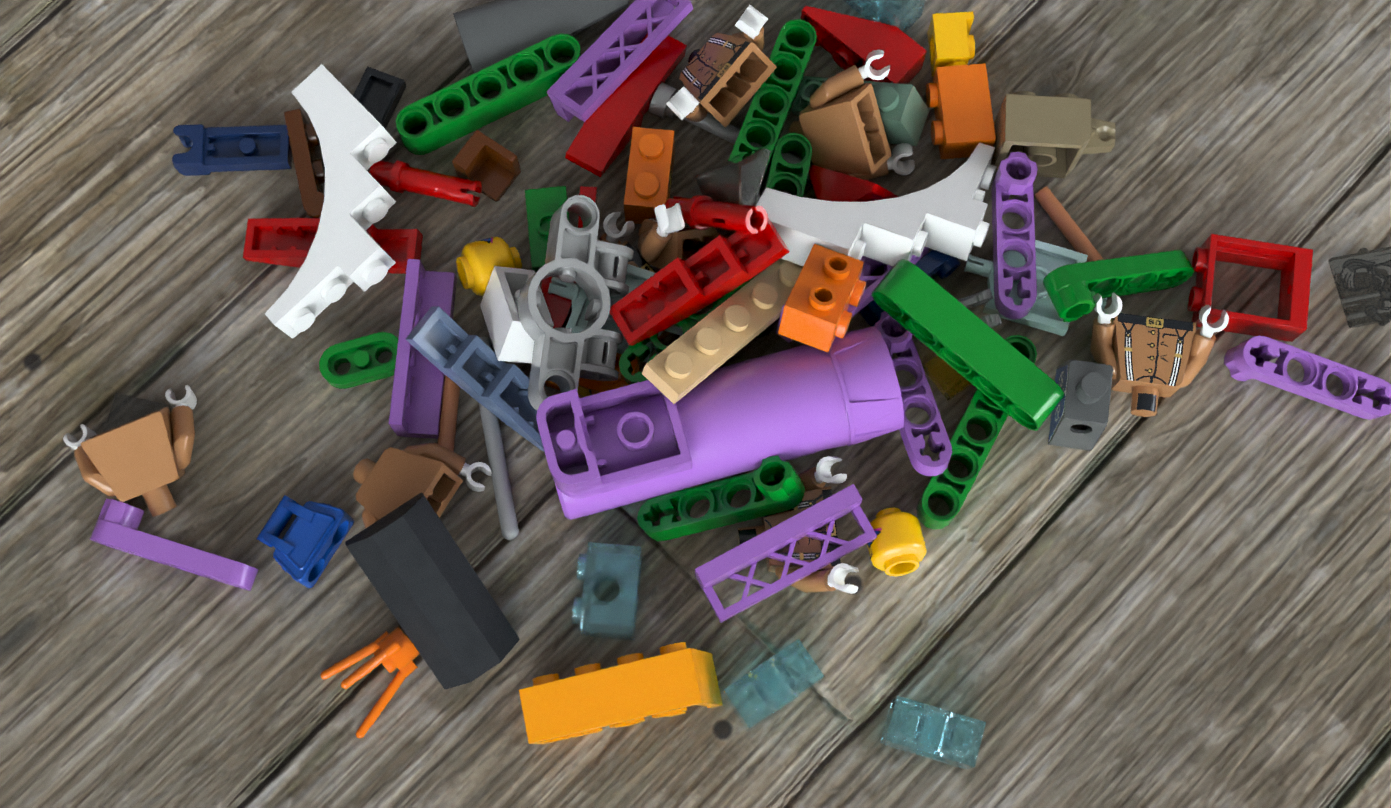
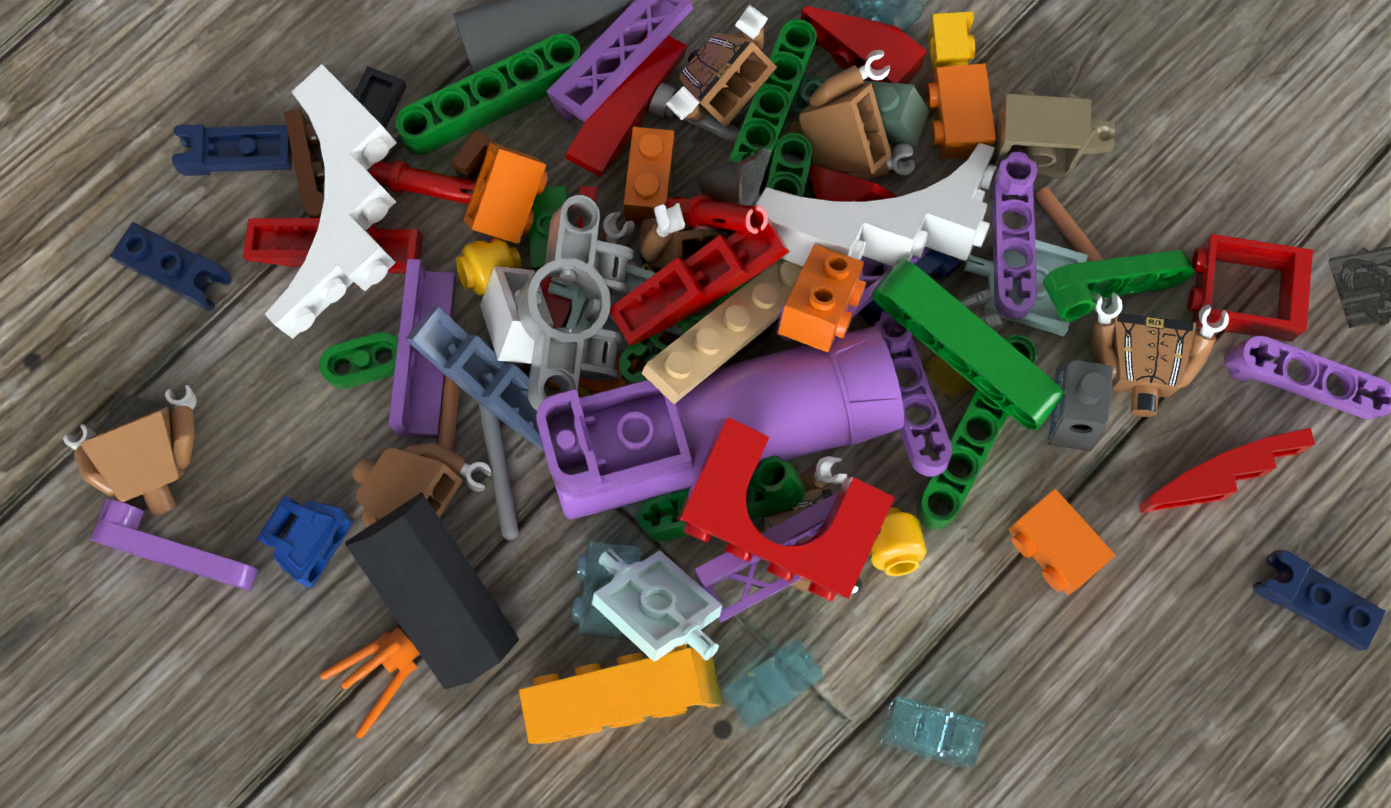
(169, 265): none -> dark blue plate
(505, 193): none -> orange brick
(657, 605): none -> light aqua plate
(827, 559): none -> red arch
(1060, 543): none -> orange brick
(1217, 477): none -> red slope
(1320, 600): none -> dark blue plate

